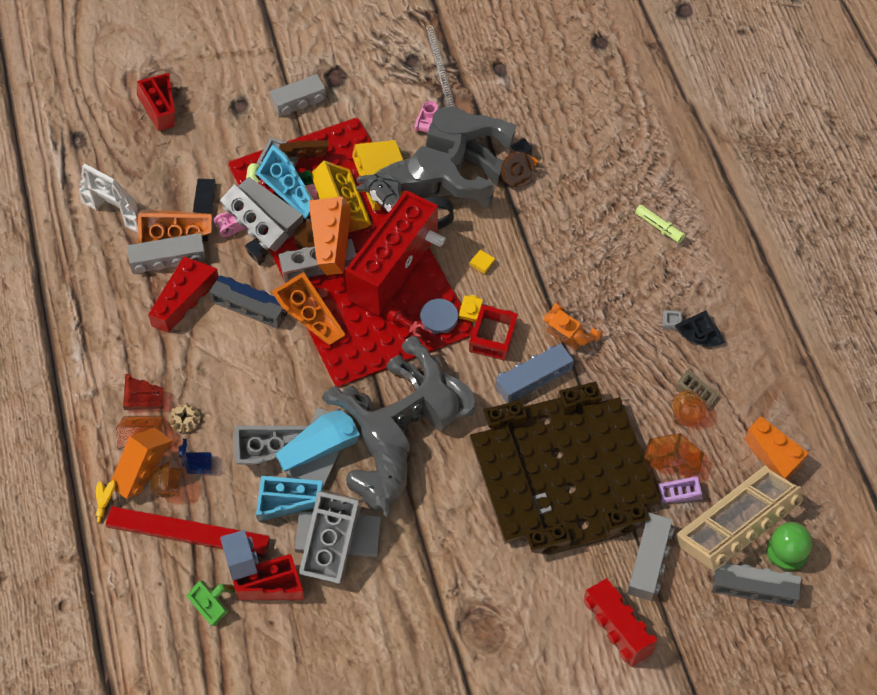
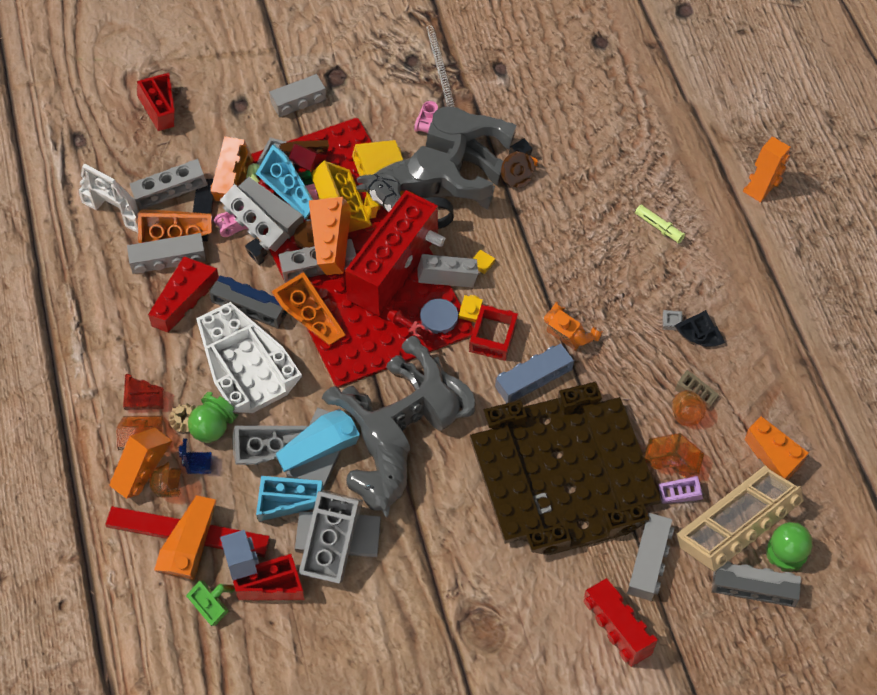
(103, 496): yellow piece -> none
(168, 184): none -> light grey brick
(185, 545): none -> orange wedge
(210, 420): none -> bright green tile
(231, 166): none -> wedge
(245, 360): none -> white wedge
(306, 157): none -> dark red slope
(370, 206): none -> yellow tile
(447, 270): none -> light grey brick
(769, 169): none -> orange wedge

